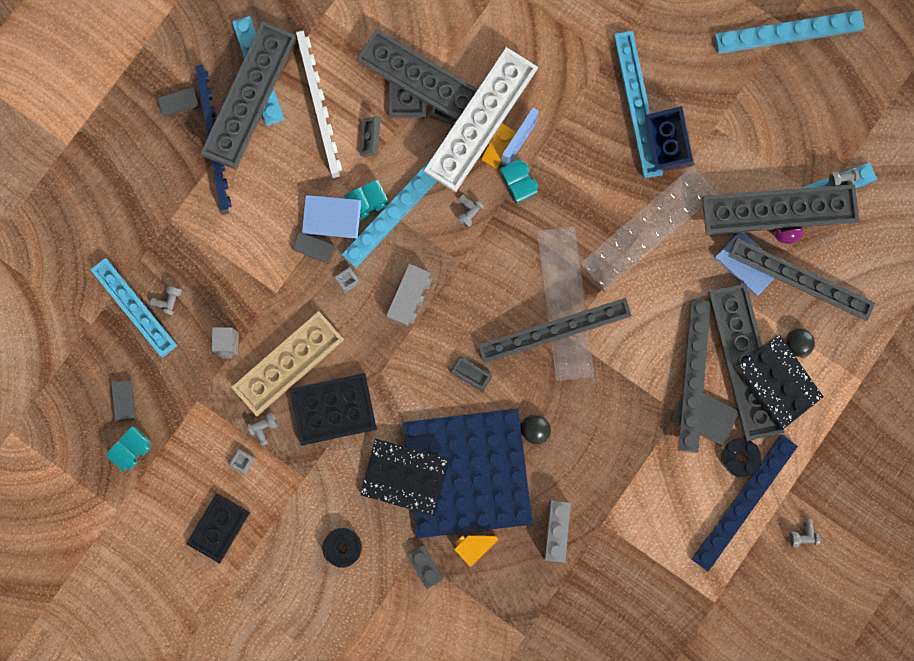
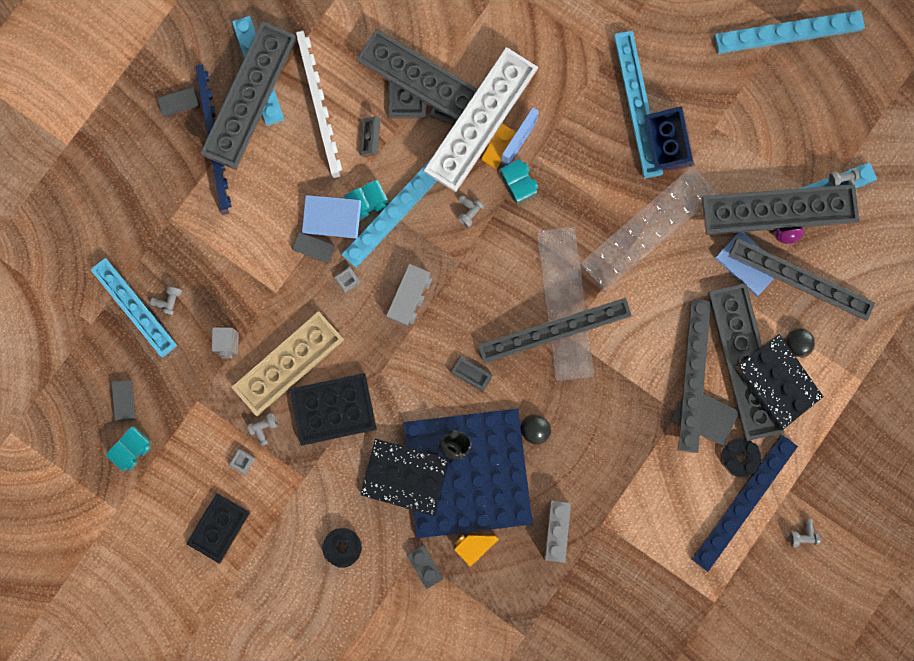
(455, 445): none -> pearl dark grey hair

